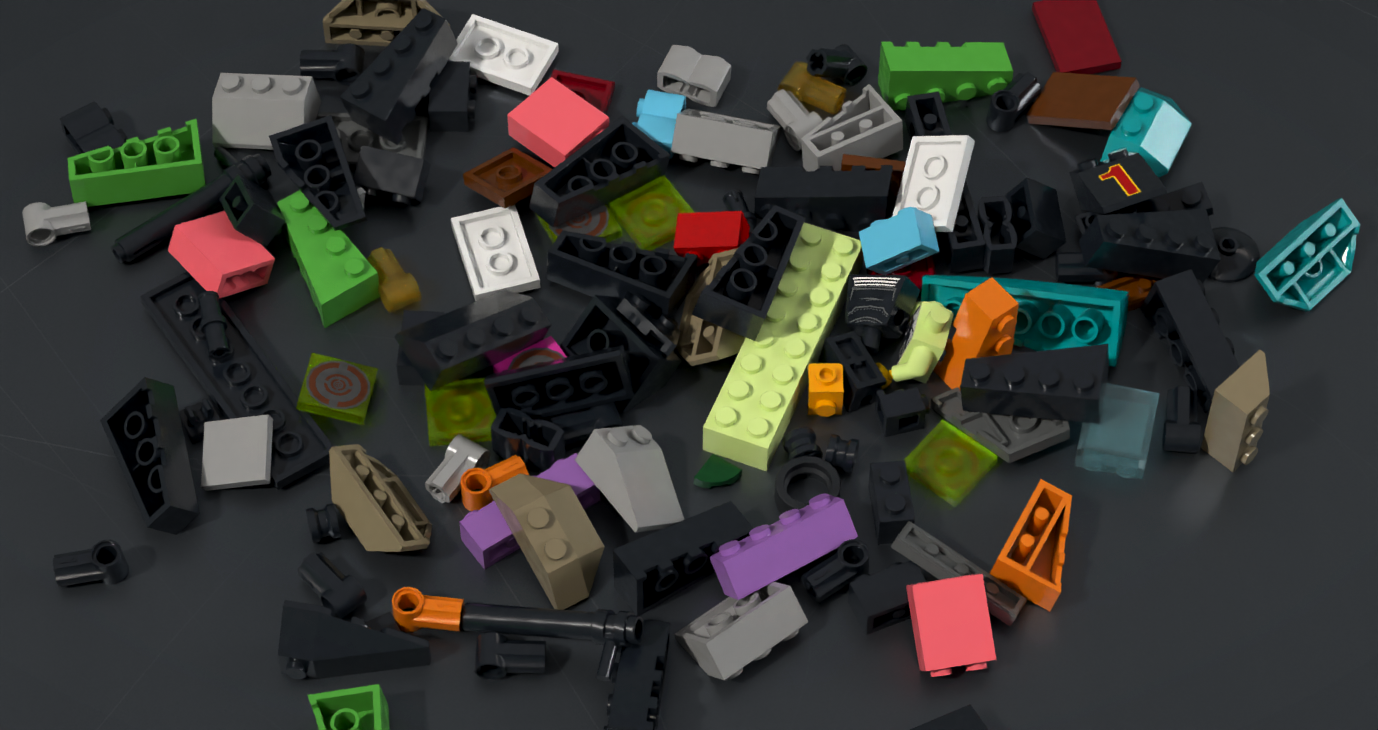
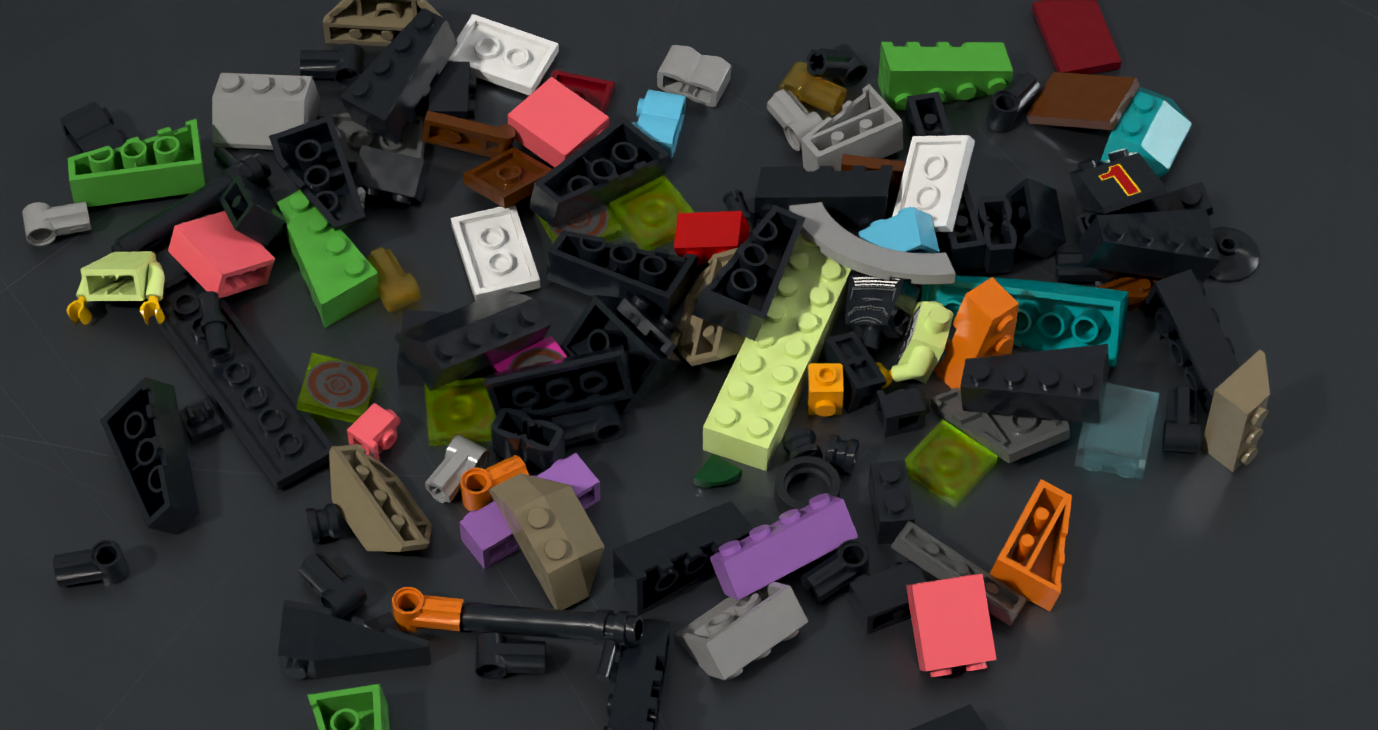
(121, 278): none -> yellowish green torso
(237, 452): light grey tile -> none
(374, 430): none -> coral brick
(467, 134): none -> reddish brown plate
(632, 476): light grey slope -> none
(724, 140): light grey slope -> none
(867, 257): none -> light grey tile
(1310, 258): teal wedge -> none

